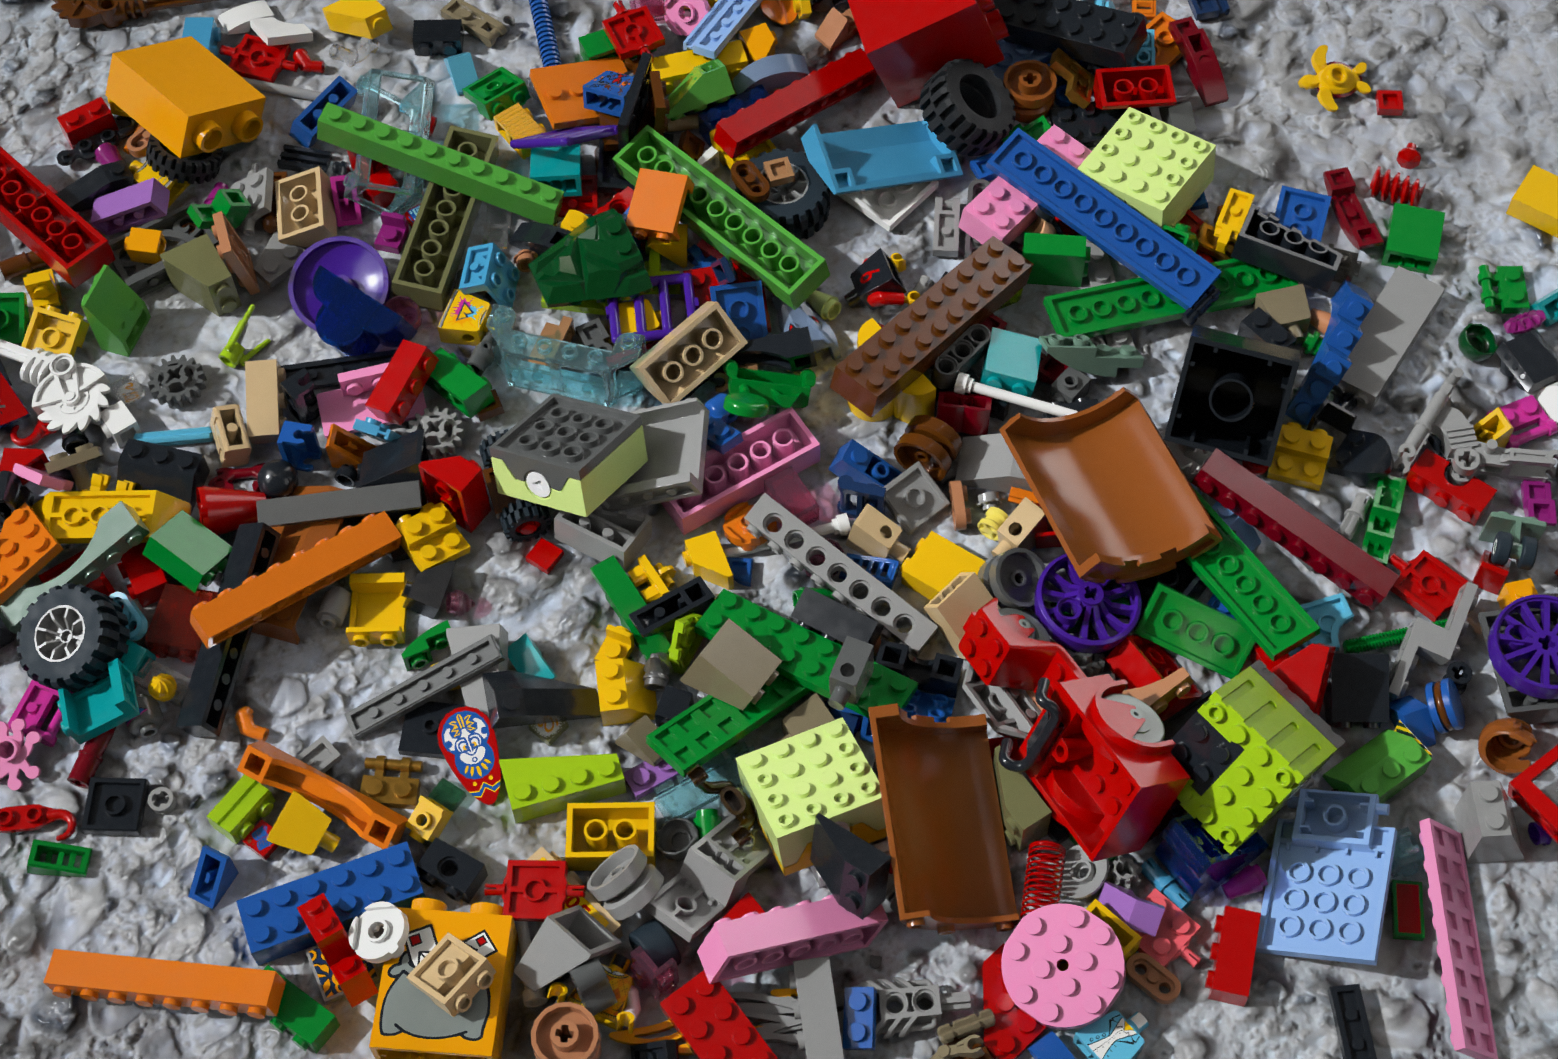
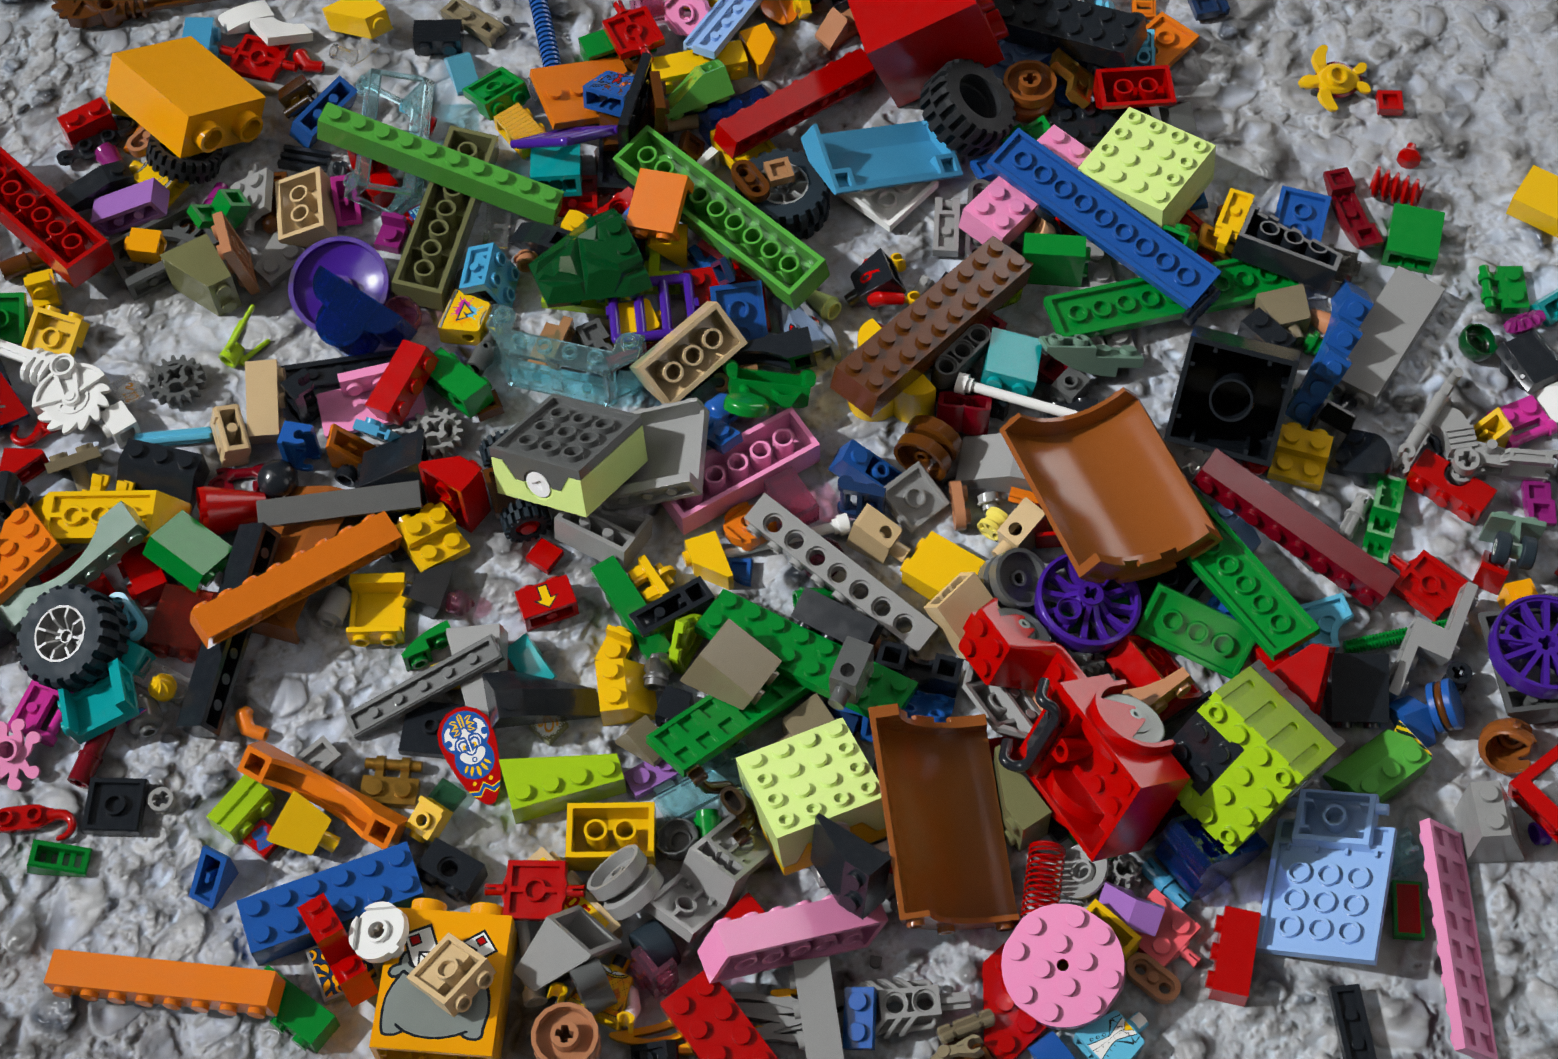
(43, 478): bright pink tile -> none
(73, 440): black cone -> none
(114, 313): bright green slope -> none
(297, 96): none -> dark brown brick
(546, 602): none -> red brick
(772, 72): sand blue arch -> none
(880, 564): blue slope -> none
(1201, 61): dark red slope -> none
(1246, 882): magenta cone -> none

